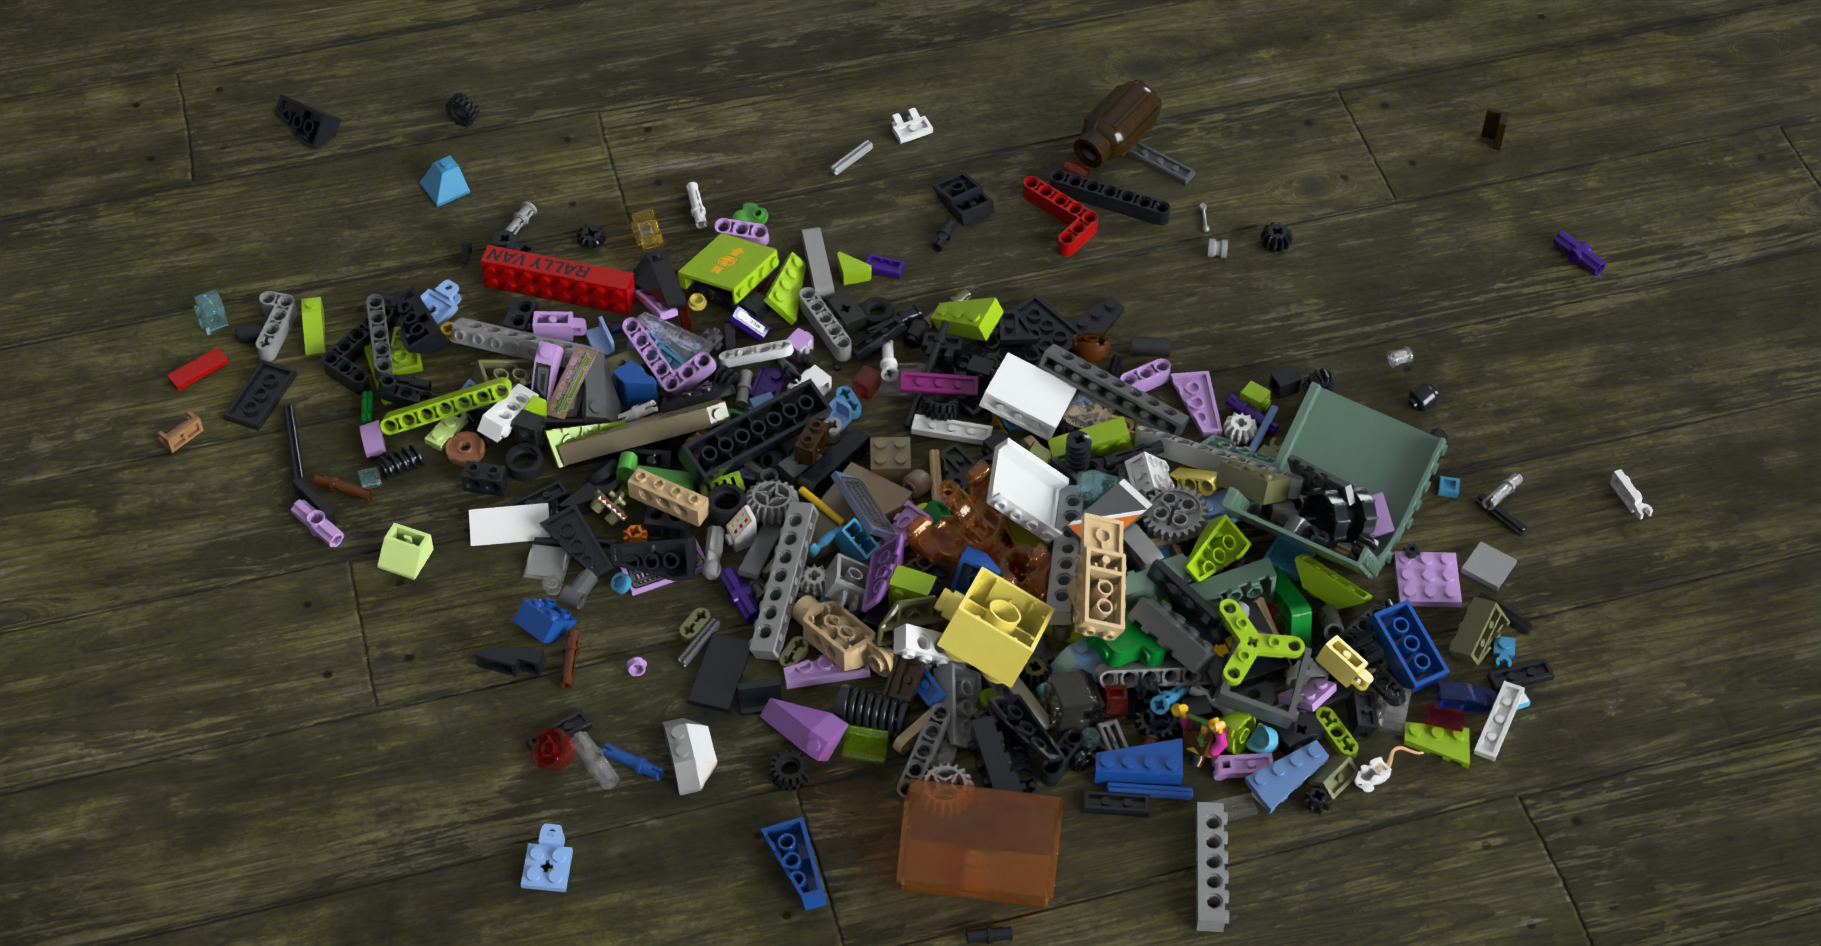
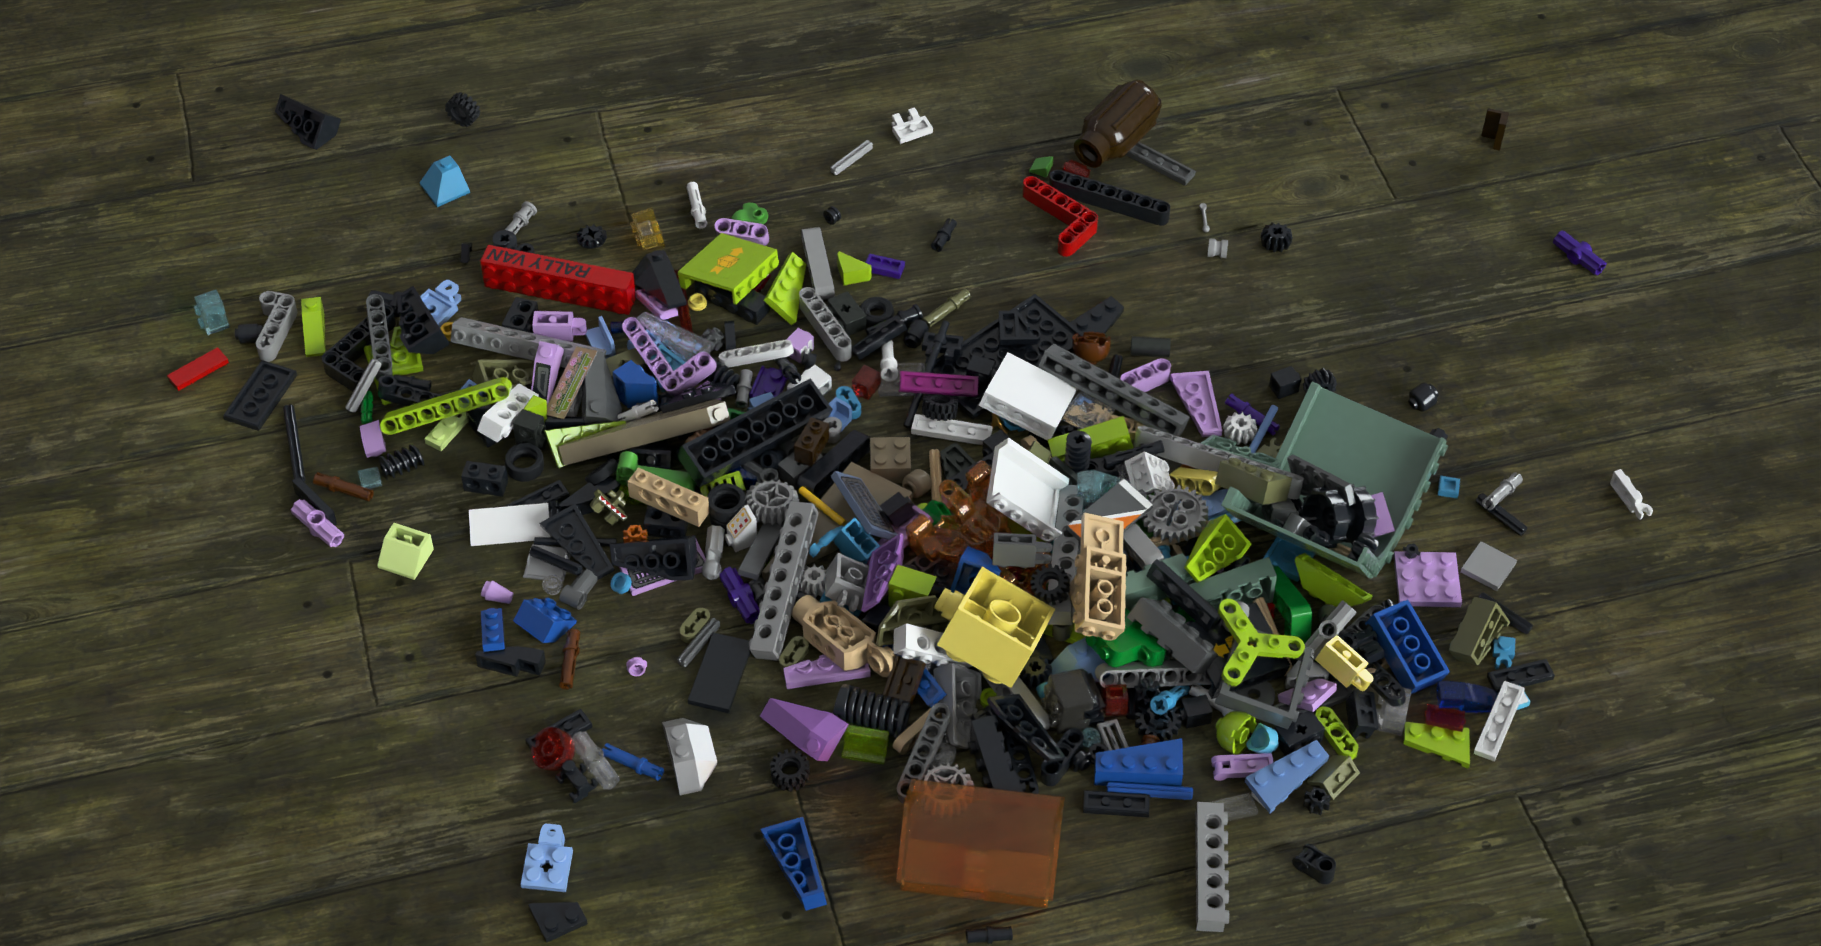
(182, 433): medium nougat hinge -> none
(363, 385): none -> light grey axle
(463, 439): nougat tile -> none
(492, 629): none -> blue plate
(494, 592): none -> lavender cone
(556, 560): none -> black axle
(557, 918): none -> black wing
(579, 781): none -> black piece
(749, 323): tile -> none
(756, 694): black panel -> none
(832, 215): none -> black bush
(898, 509): none -> black brick
(964, 198): black slope -> none
(969, 317): lime wedge -> none
(1019, 550): none -> dark grey hinge
(1042, 166): none -> bright green slope
(1046, 574): none -> black tyre
(1201, 735): torso -> none
(1257, 396): lime brick -> none
(1312, 861): none -> black piece
(1338, 618): none -> light grey piece
(1377, 770): white animal -> none
(1400, 356): clear bush -> none

